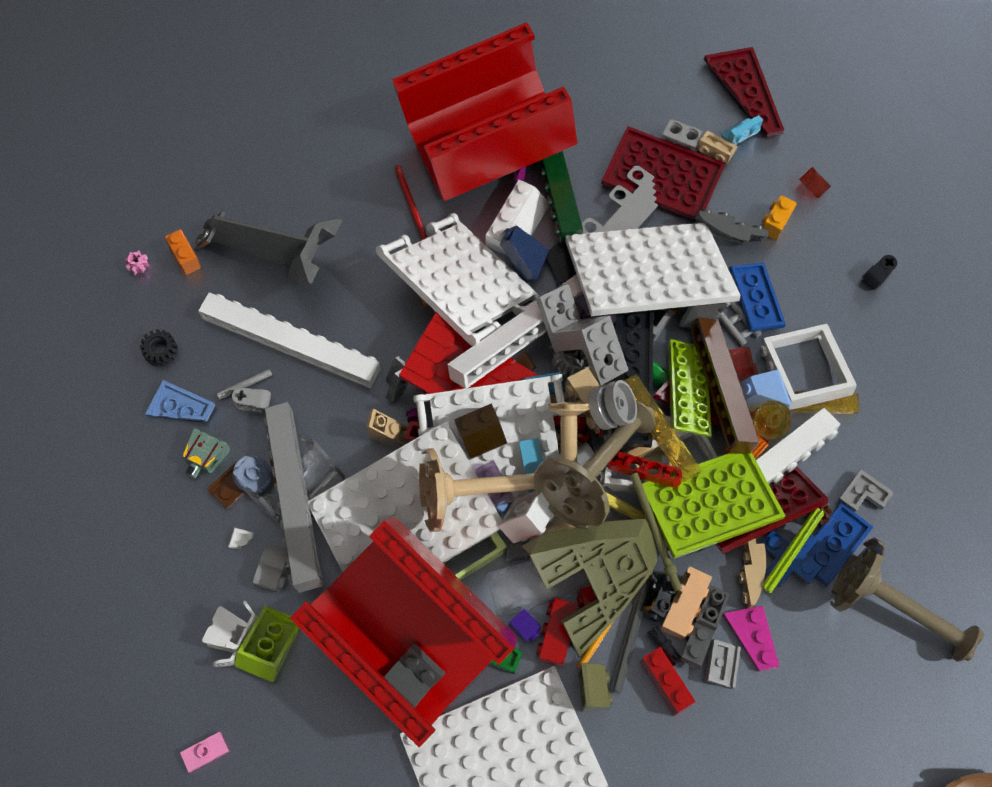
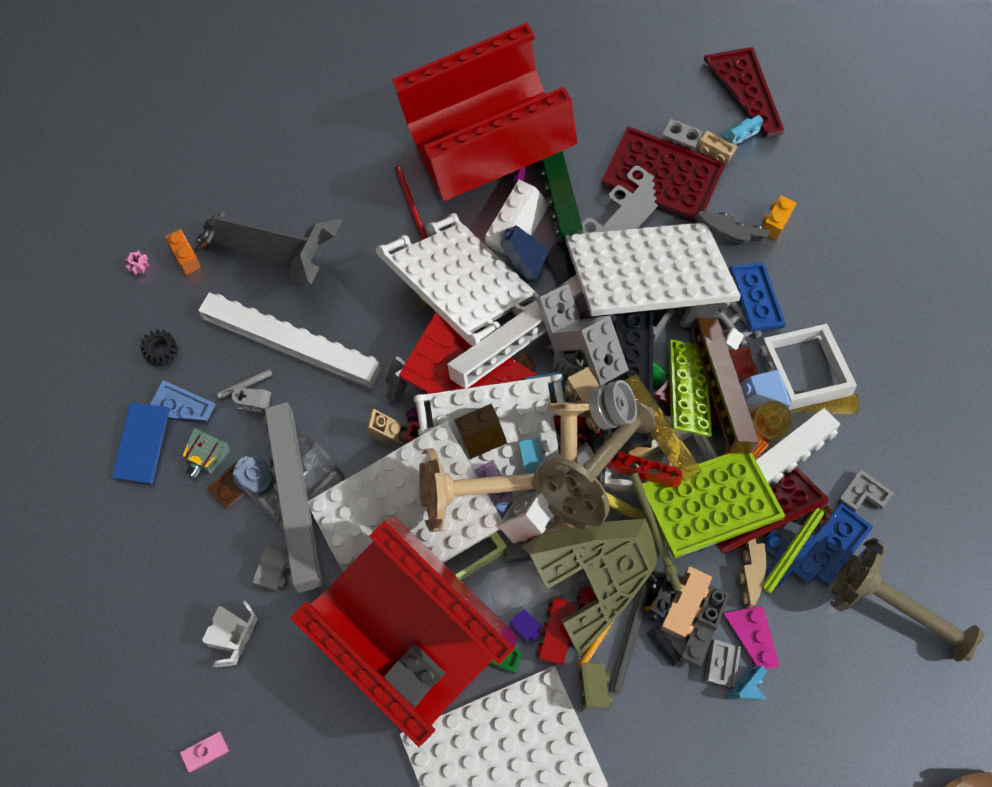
(141, 443): none -> blue tile
(240, 538): white tile -> none
(267, 644): lime slope -> none
(667, 681): red brick -> none
(732, 338): none -> white slope
(747, 687): none -> dark azure slope
(815, 182): clear red panel -> none
(880, 271): black piece -> none

